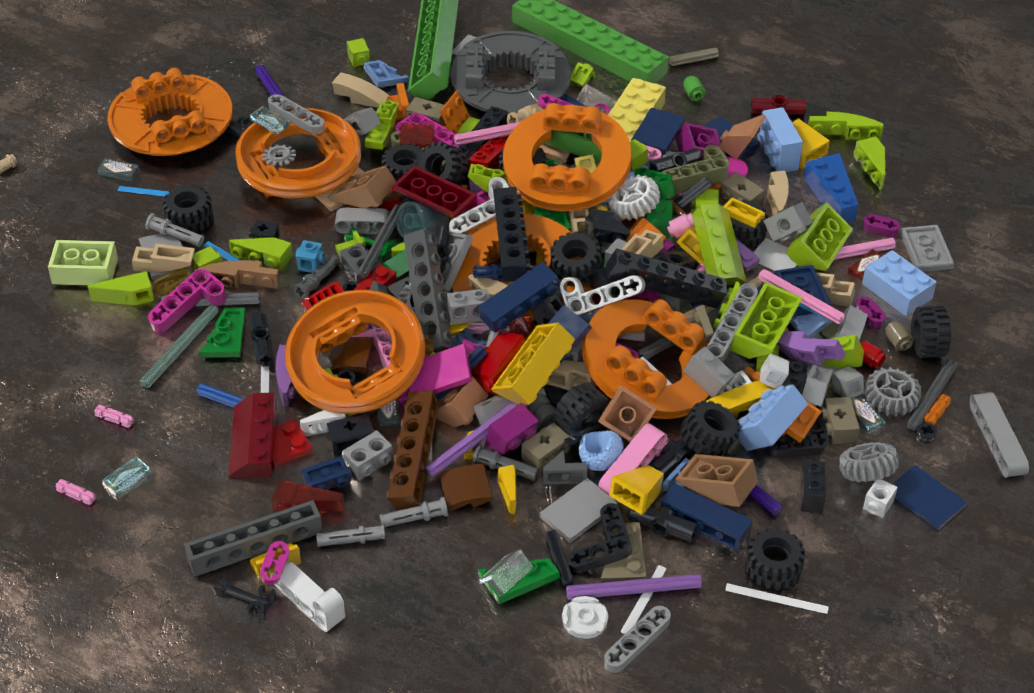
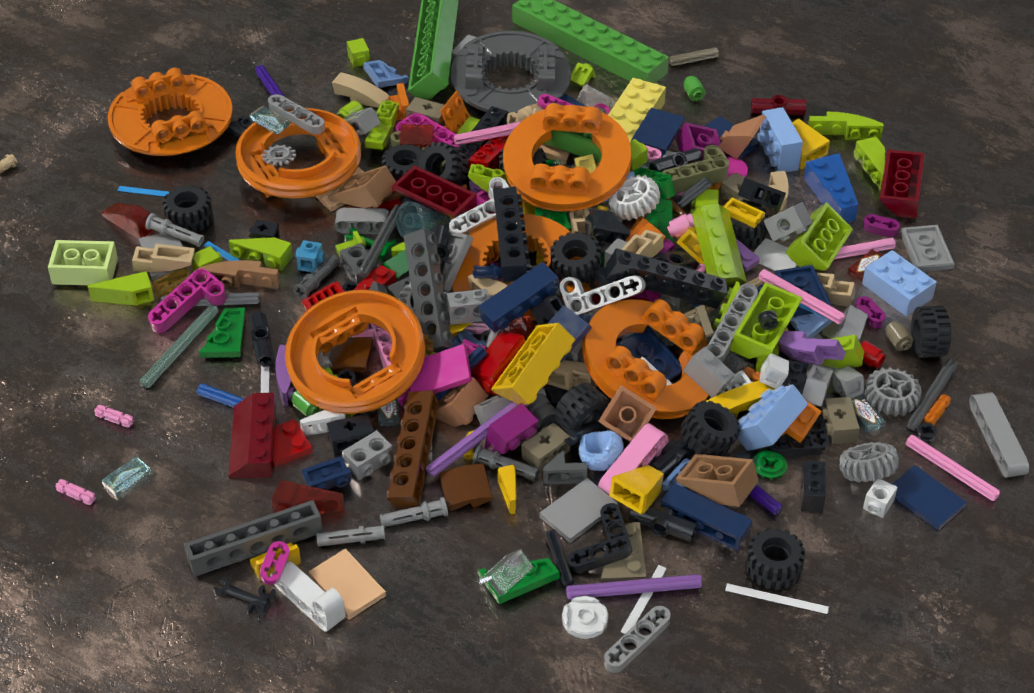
(118, 169): clear light blue tile -> none
(128, 217): none -> clear red slope
(303, 405): none -> bright green brick
(348, 109): none -> lime brick
(351, 581): none -> light nougat tile
(654, 351): none -> dark blue tile
(761, 194): none -> black brick
(768, 320): none -> black bush
(770, 458): none -> green gear
(902, 182): none -> dark red slope
(953, 468): none -> bright pink axle

